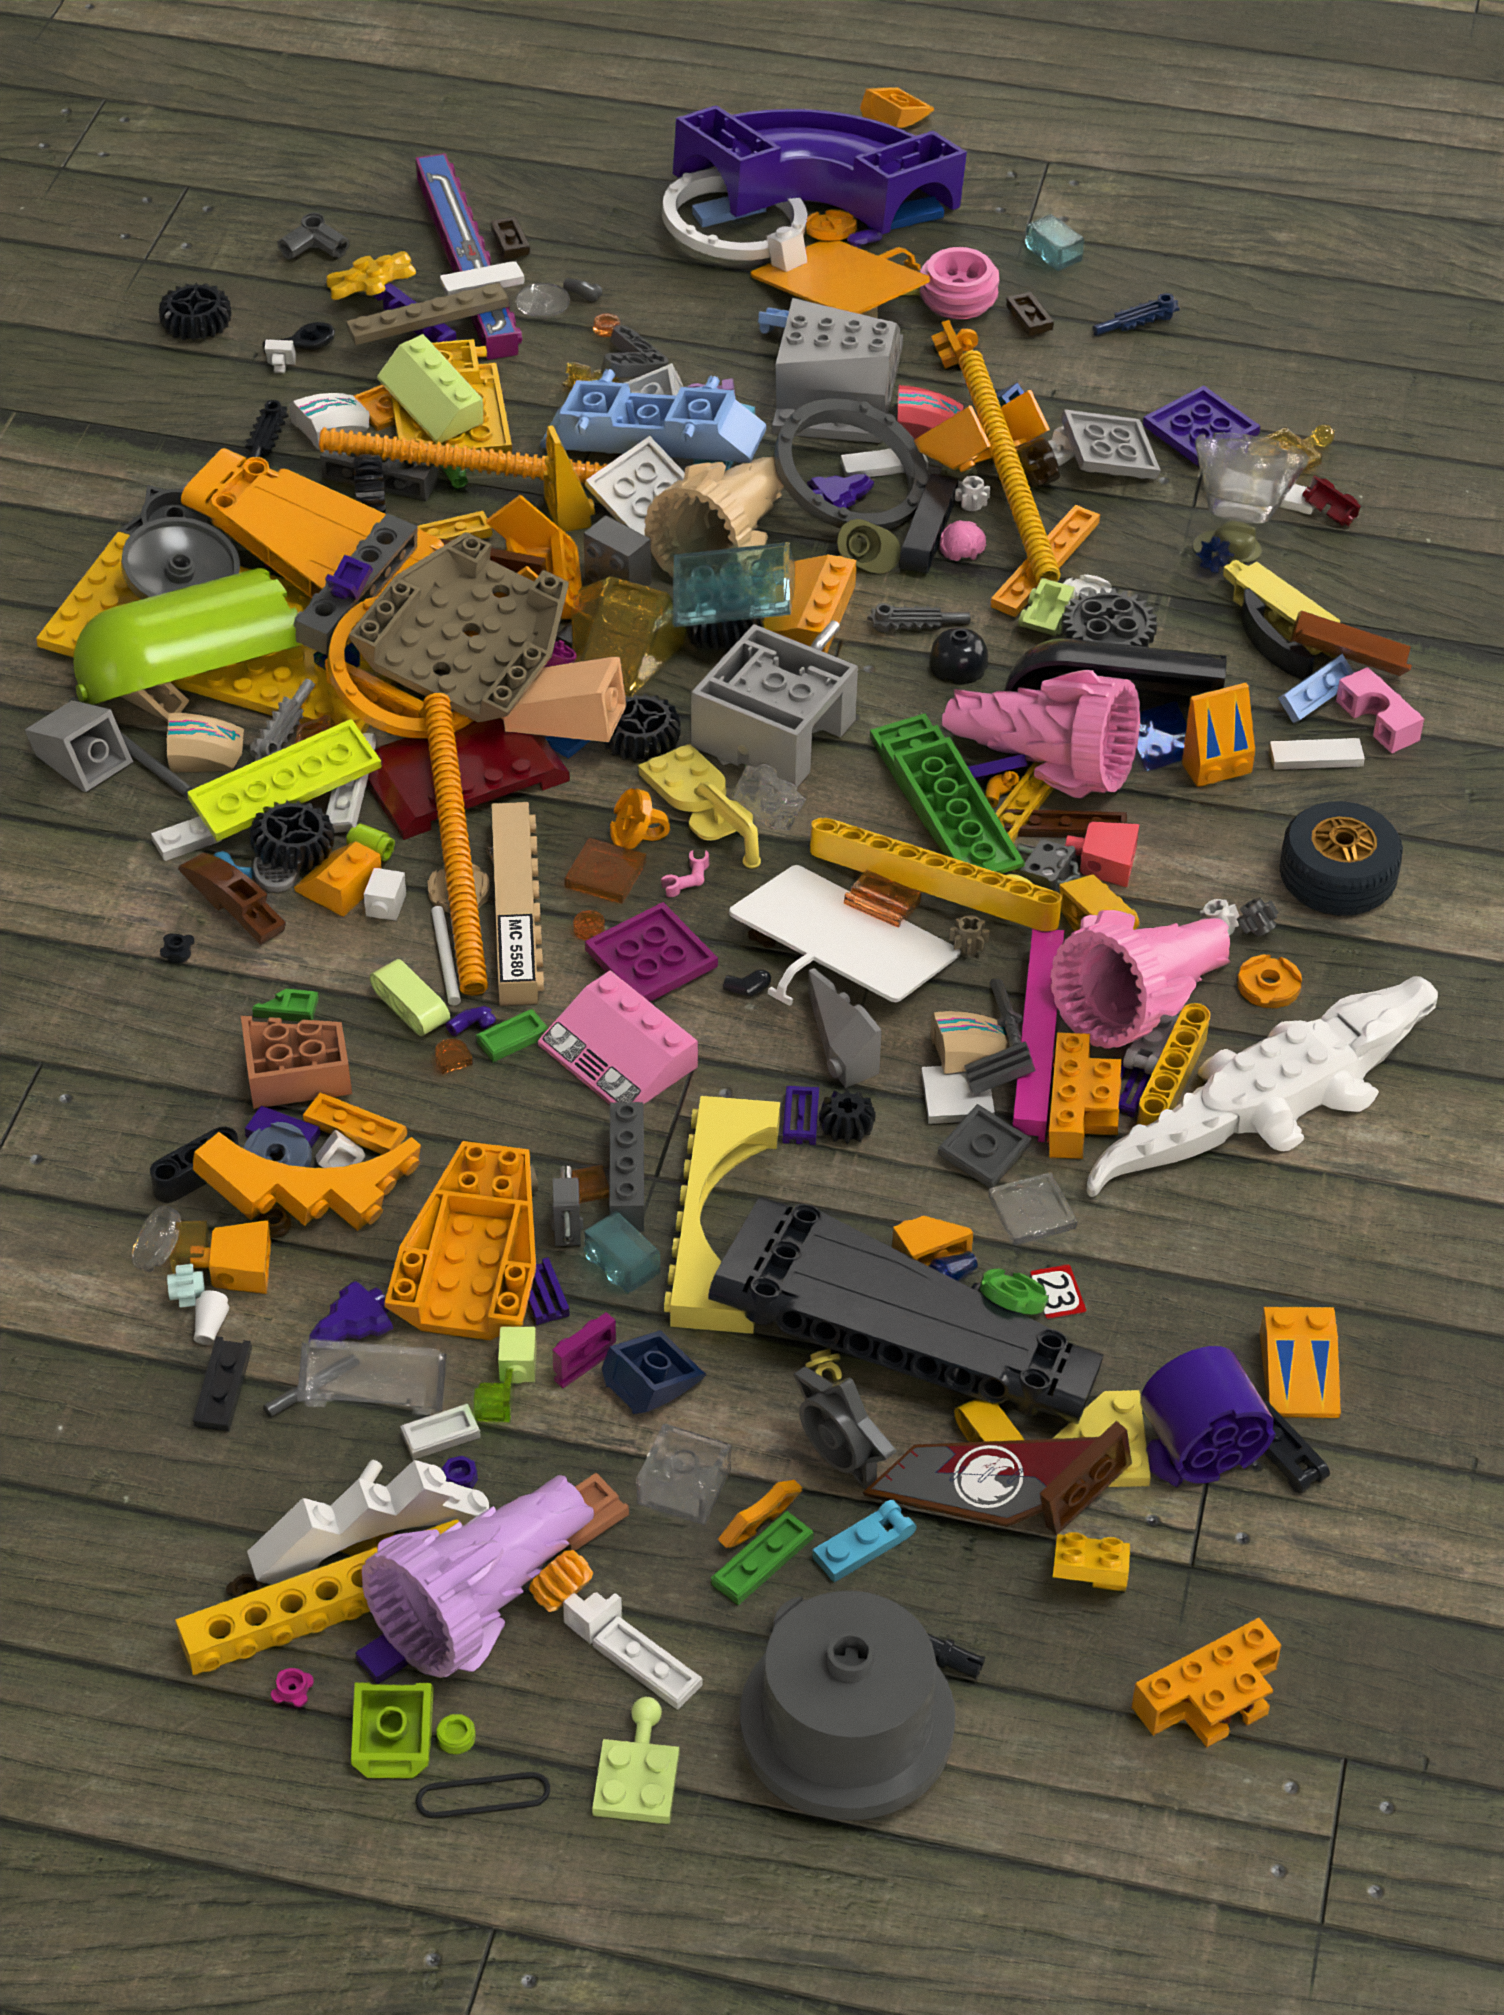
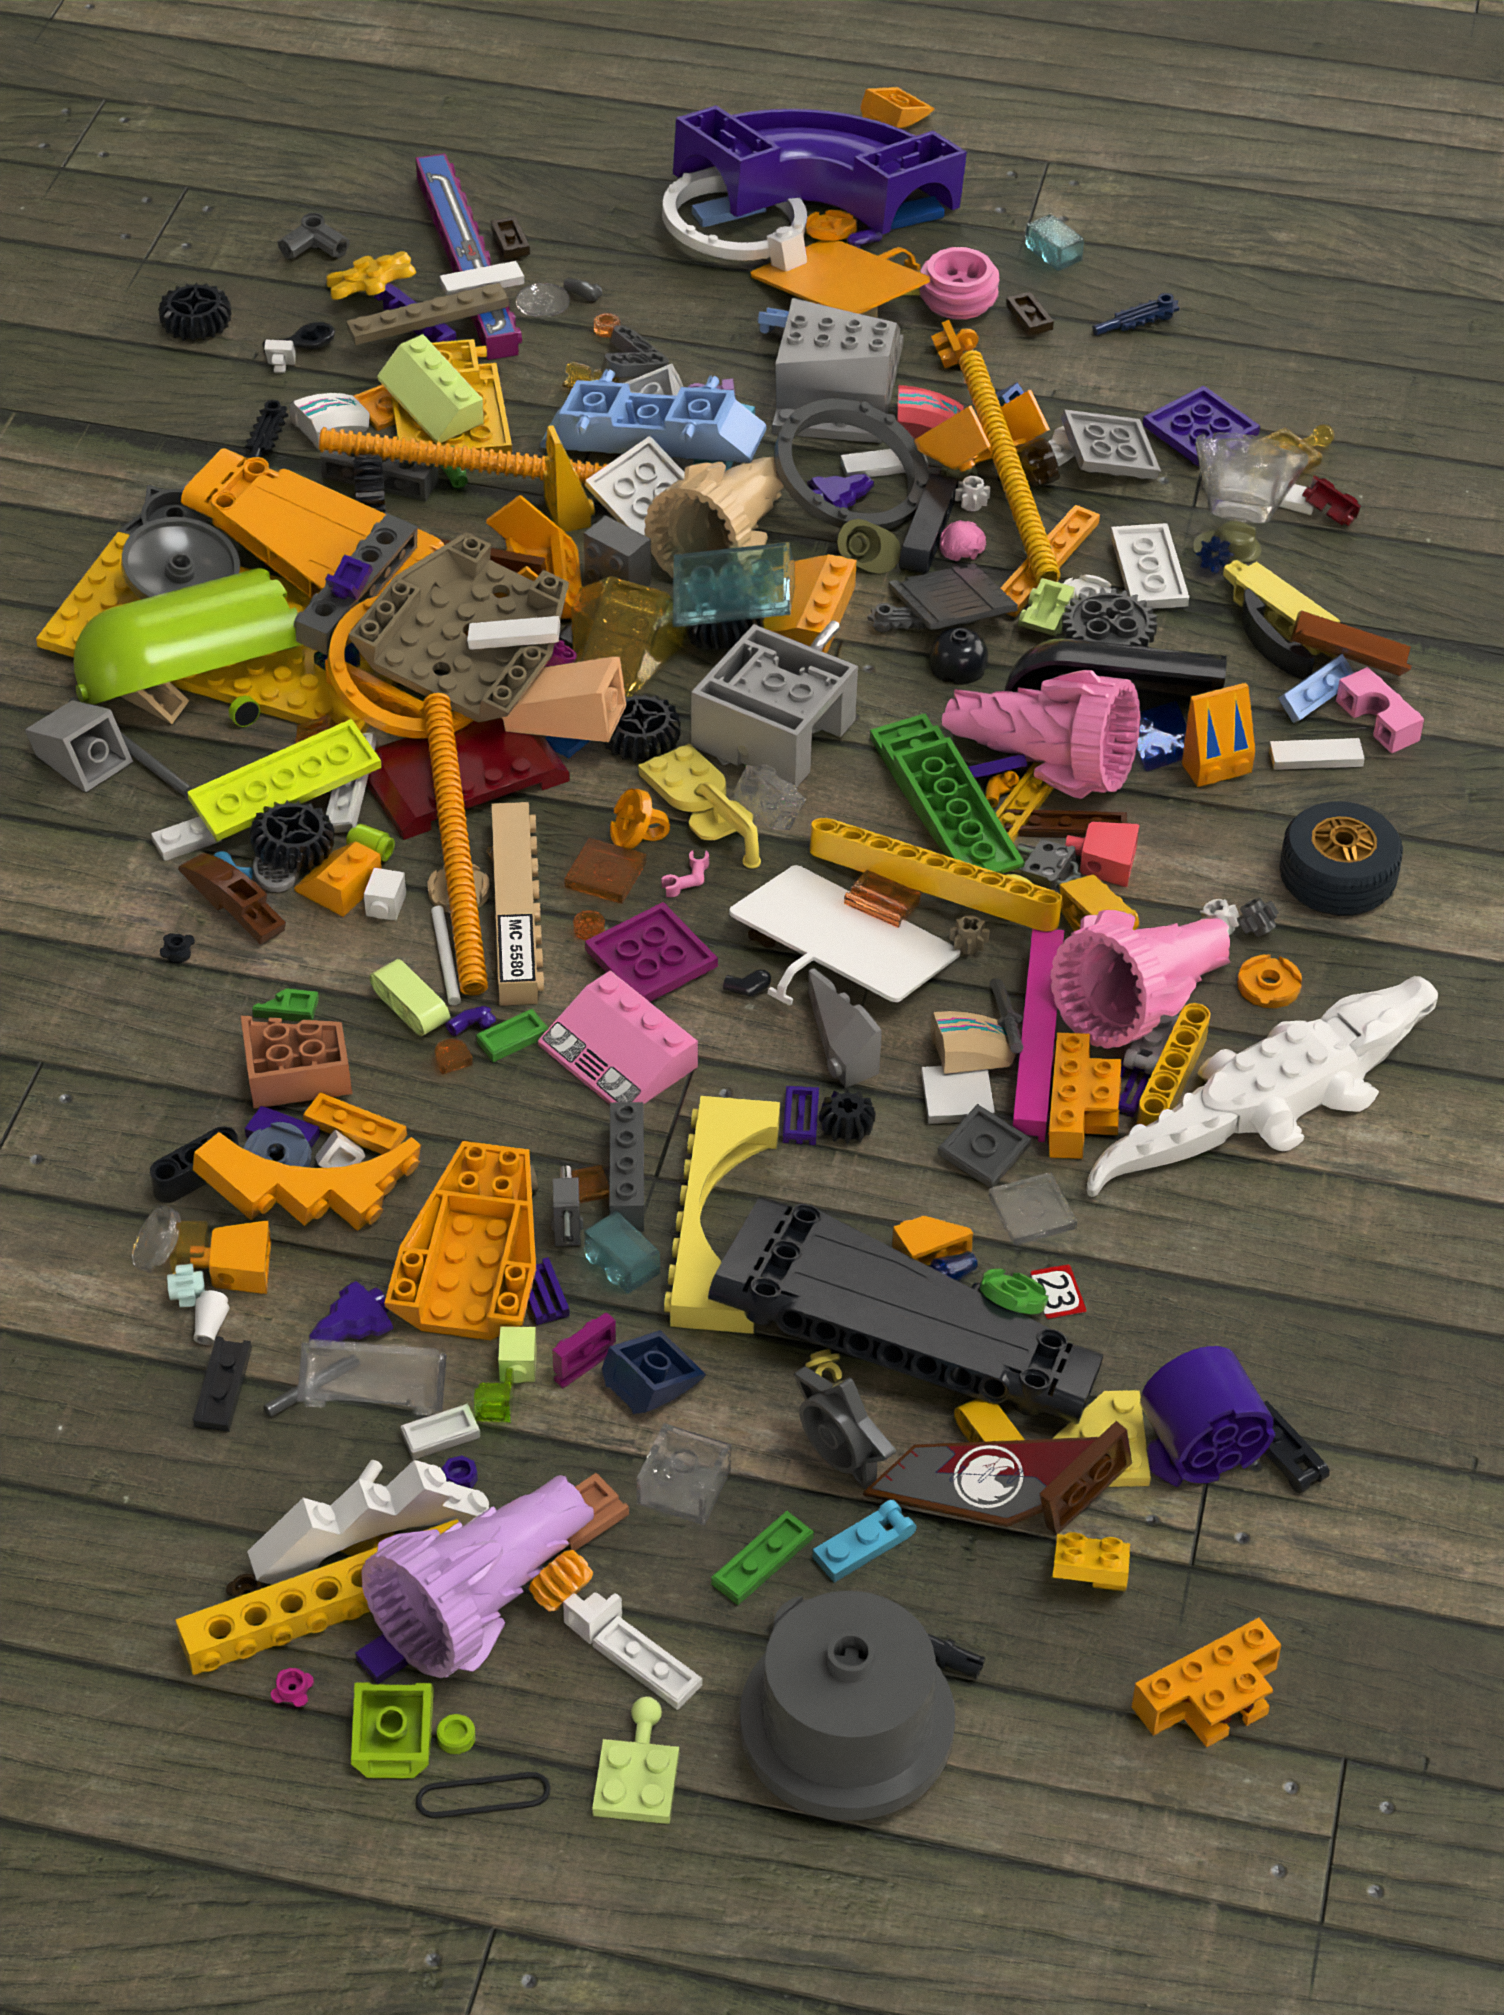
(202, 743): tan slope -> none
(244, 711): none -> tile
(278, 1221): dark brown plate -> none
(281, 723): light grey piece -> none
(453, 527): yellow plate -> none
(513, 632): none -> white tile
(770, 1506): light orange tile -> none
(953, 596): none -> dark grey door
(1000, 1068): dark grey tile -> none
(1150, 565): none -> white plate
(1301, 1361): light orange slope -> none

